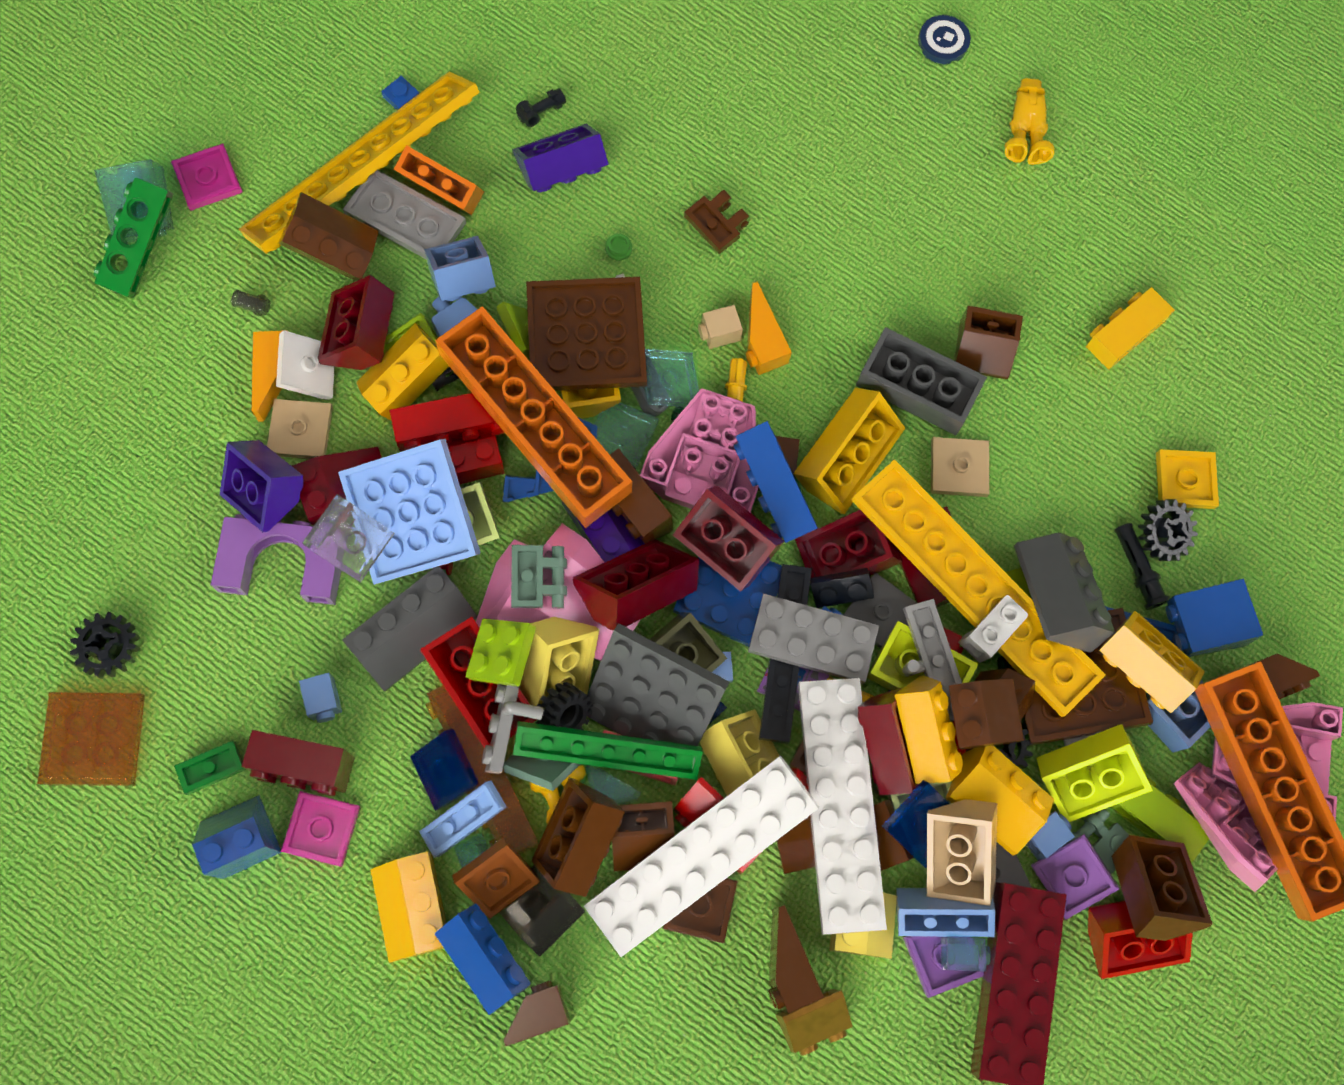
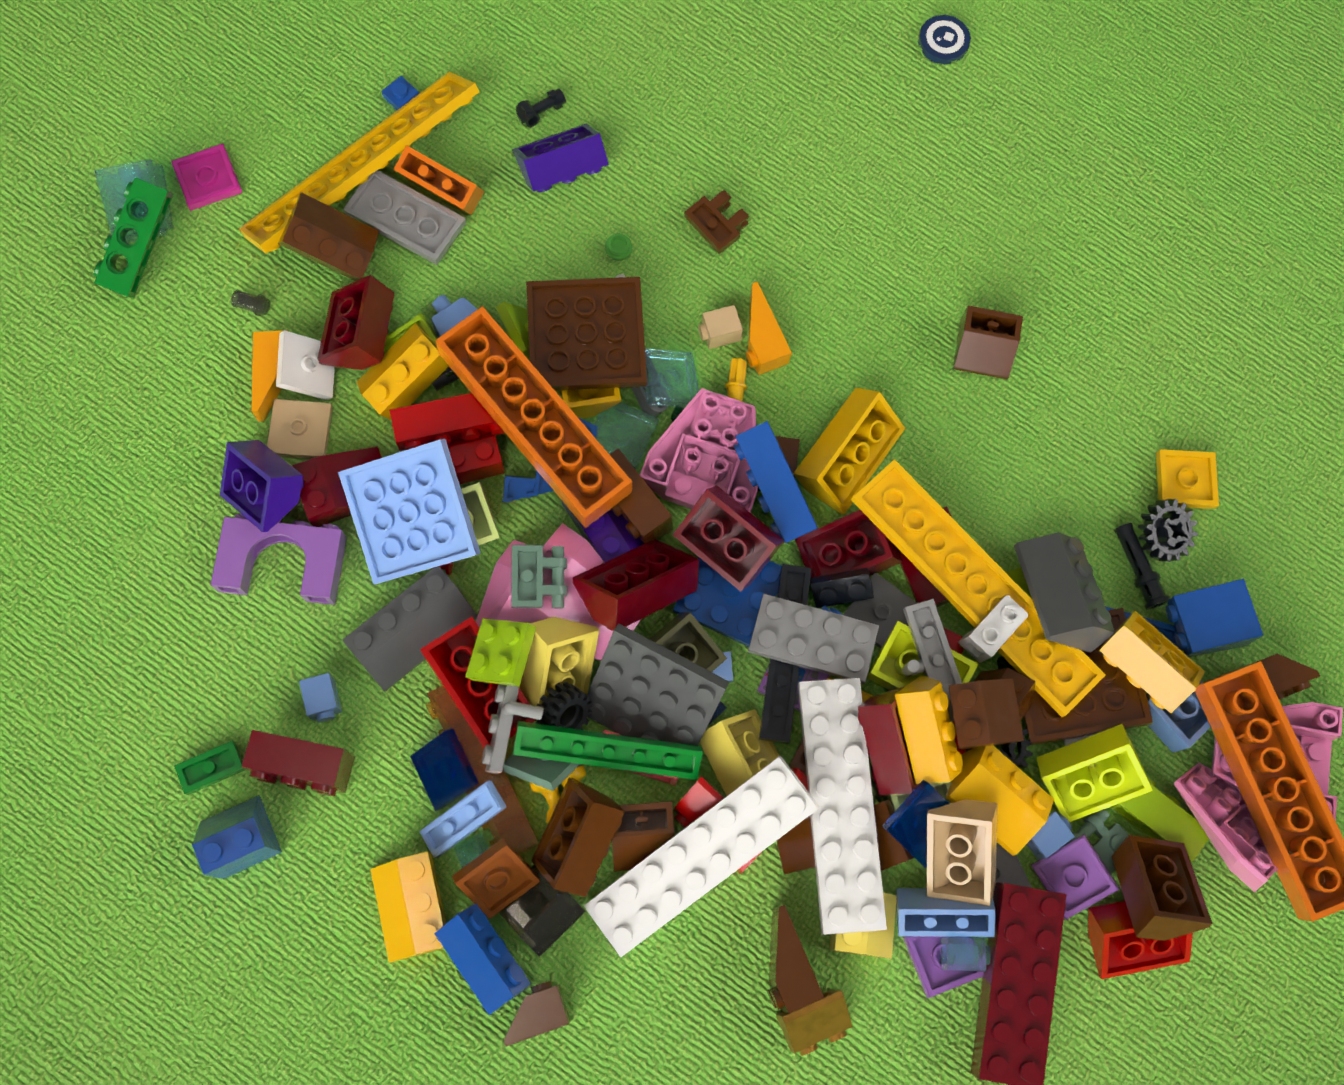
(91, 739): clear orange plate -> none
(94, 637): black gear -> none
(320, 829): dark pink tile -> none
(348, 538): clear slope -> none
(460, 268): medium blue brick -> none
(611, 786): clear light blue slope -> none
(708, 915): reddish brown plate -> none
(921, 381): dark grey brick -> none
(960, 467): tan plate -> none
(1029, 117): yellow piece -> none
(1129, 327): yellow brick -> none

